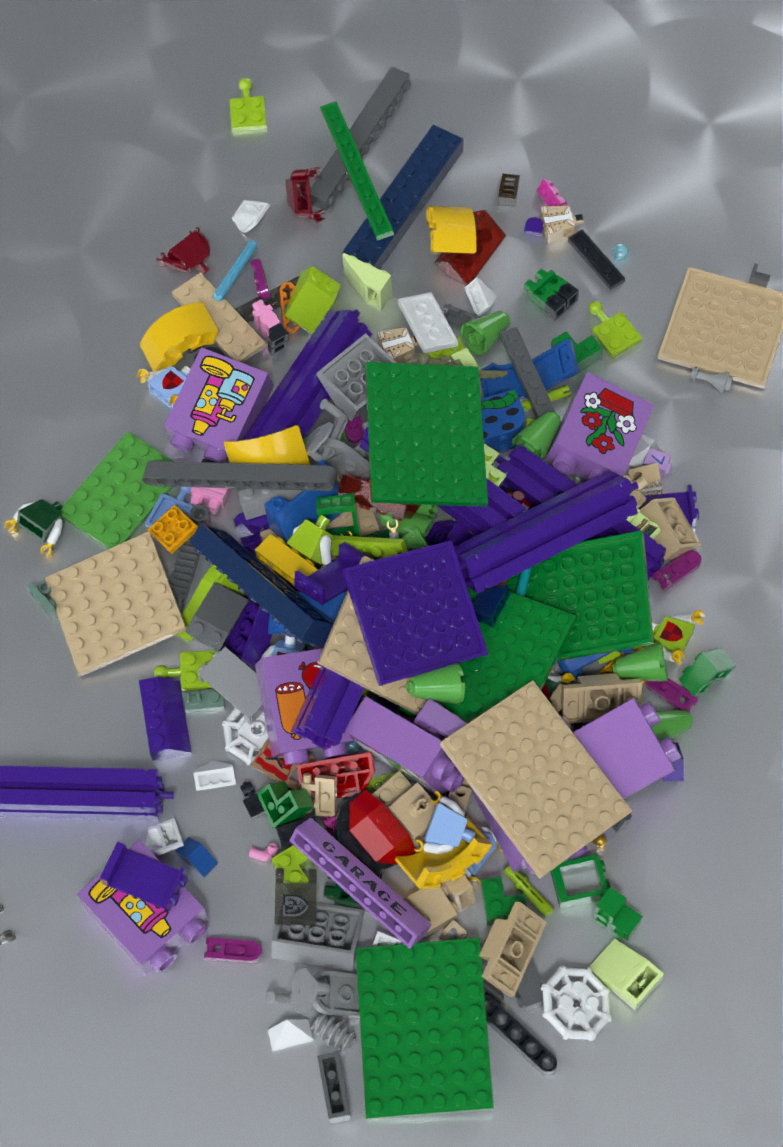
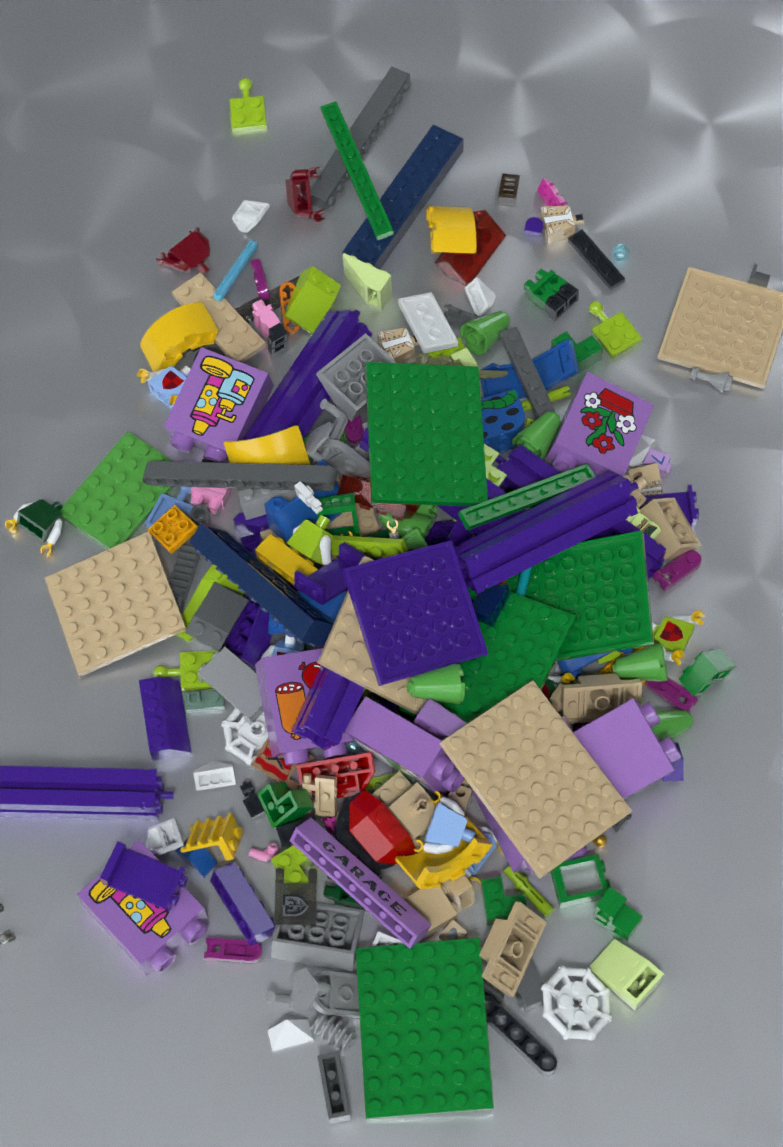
(40, 597): sand green plate -> none
(224, 834): none -> yellow plate
(242, 903): none -> brick
(306, 494): none -> white plate
(524, 497): none -> green plate

